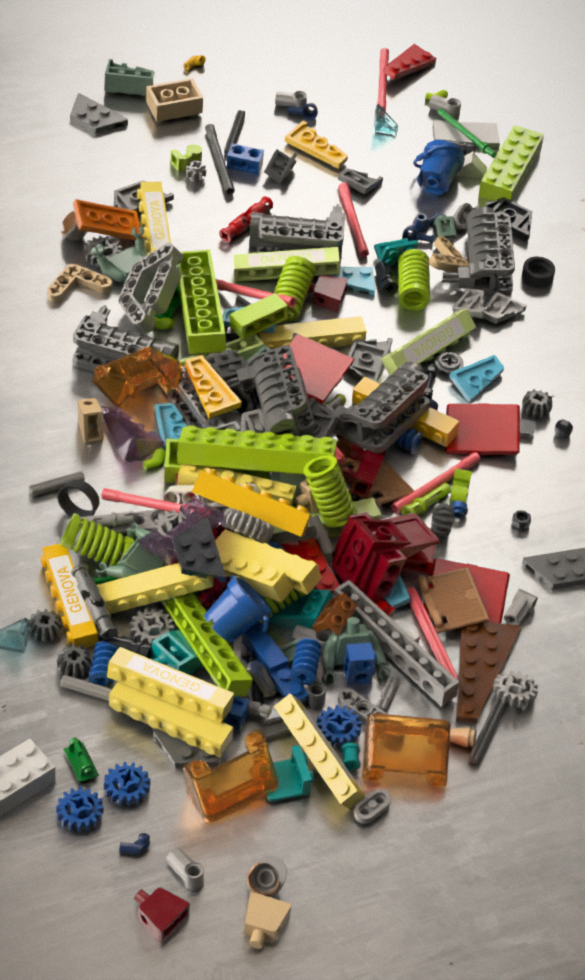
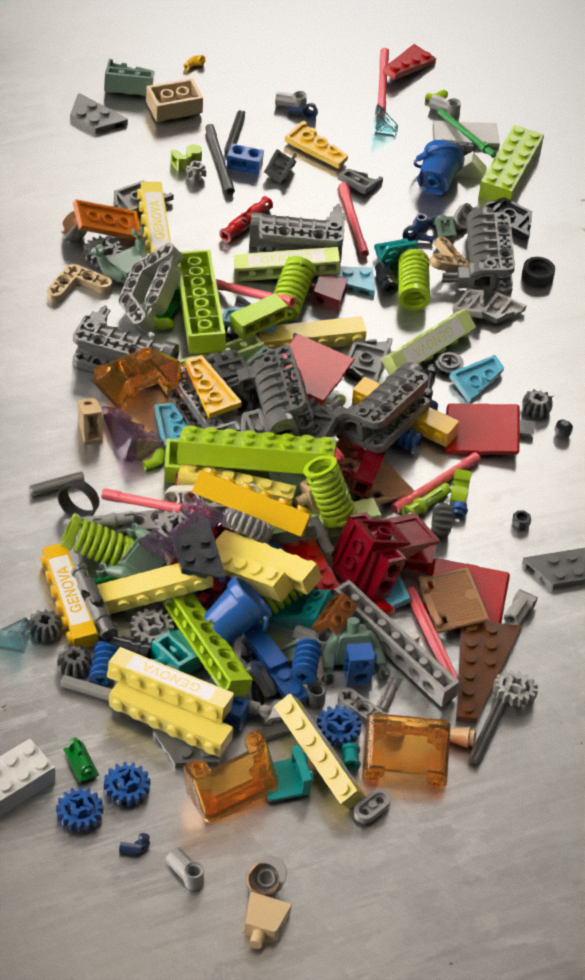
(161, 912): dark red torso -> none

